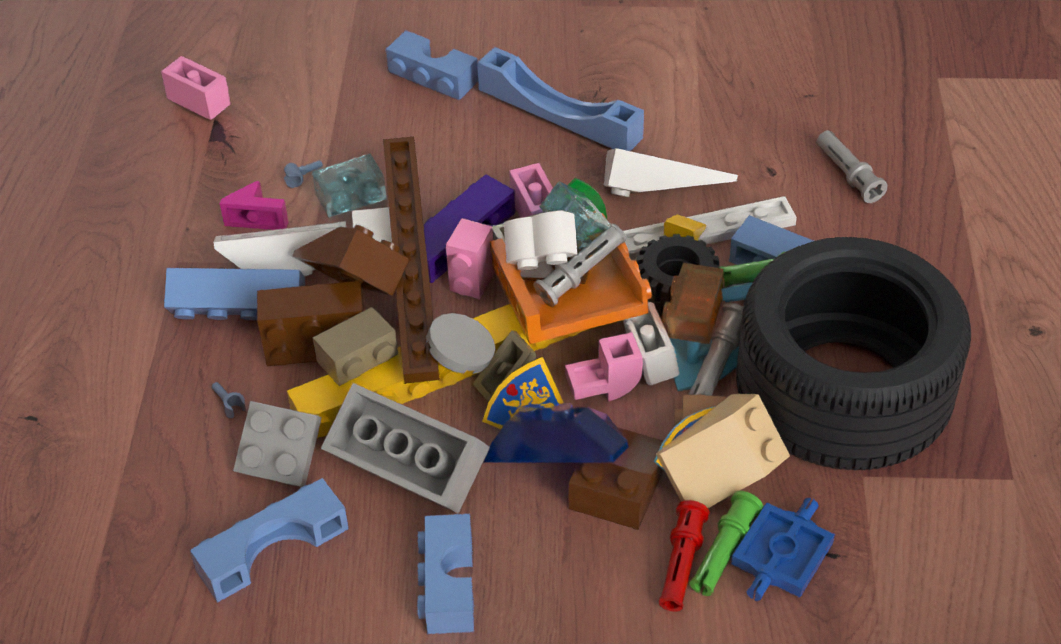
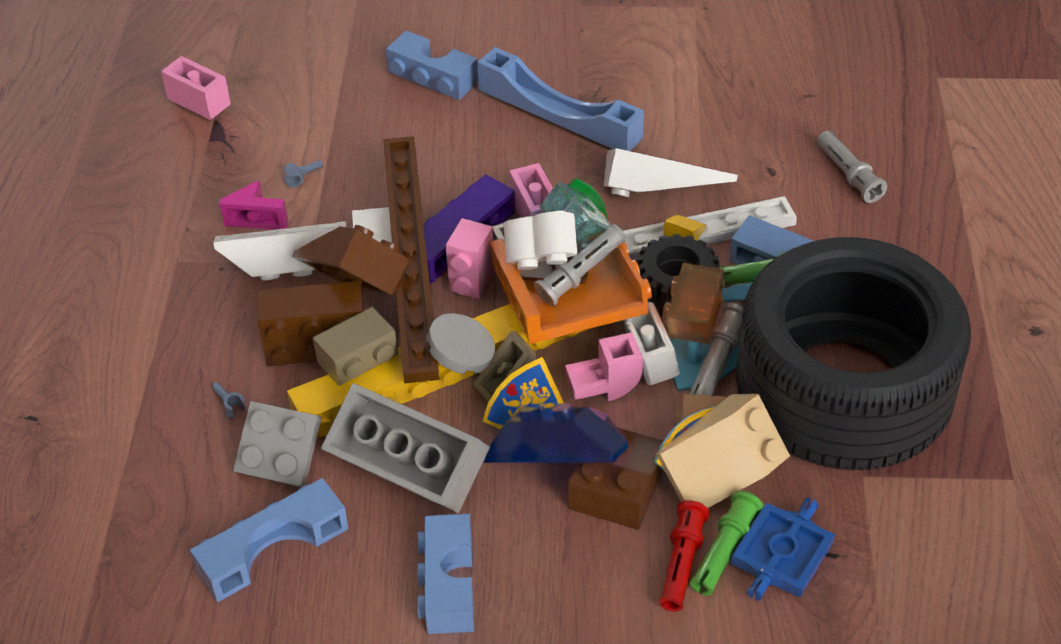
(222, 290): medium blue brick -> none
(349, 185): clear light blue brick -> none

